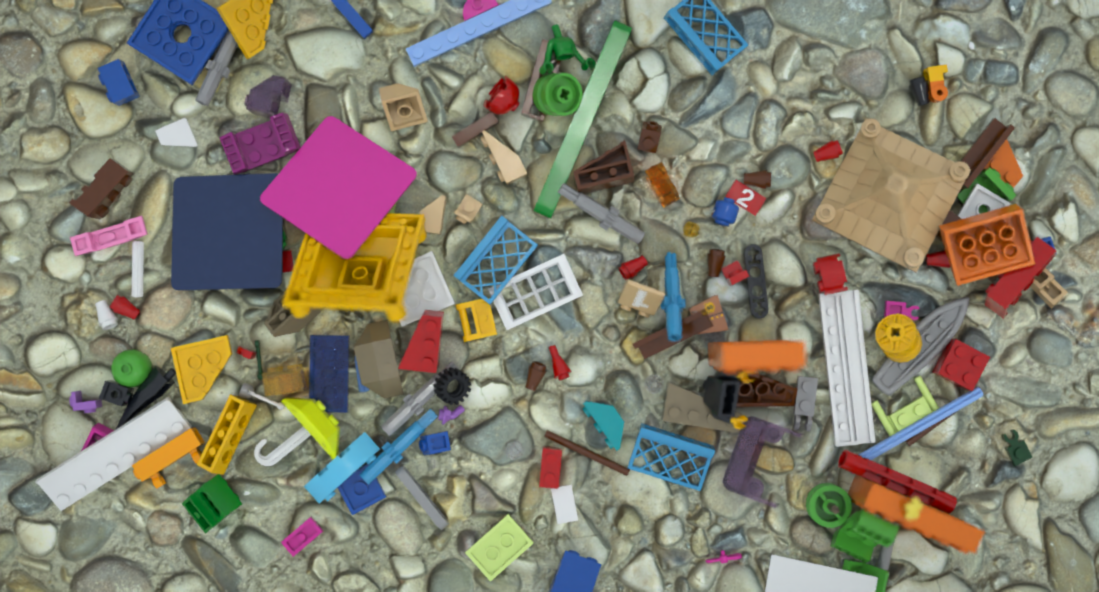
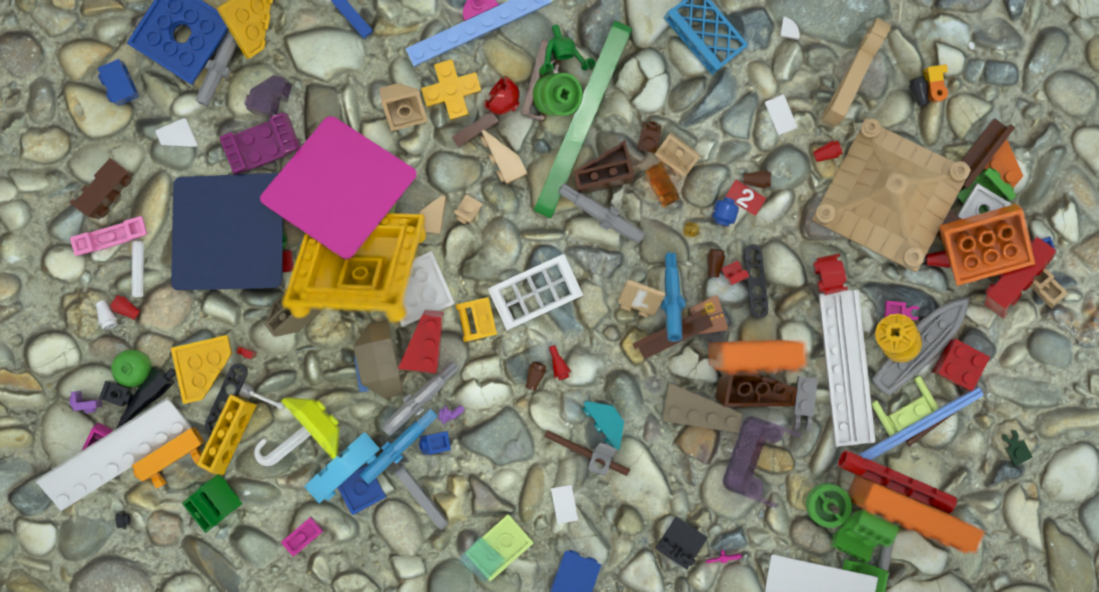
(122, 520): none -> black plate
(223, 396): none -> black beam
(257, 346): dark green hinge -> none
(287, 381): clear yellow brick -> none
(330, 371): clear blue plate -> none
(451, 89): none -> yellow plate
(461, 390): black tyre -> none
(481, 559): none -> clear light blue piece
(483, 249): dark azure fence -> none
(550, 467): red piece -> none
(603, 452): none -> light grey bracket
(633, 267): red cone -> none
(676, 441): dark azure fence -> none
(677, 155): none -> tan bracket
(681, 543): none -> black hinge
(722, 396): black torso -> none
(781, 114): none -> white sticker
(789, 29): none -> white tile
(853, 77): none -> tan piece
(913, 509): light yellow plant -> none

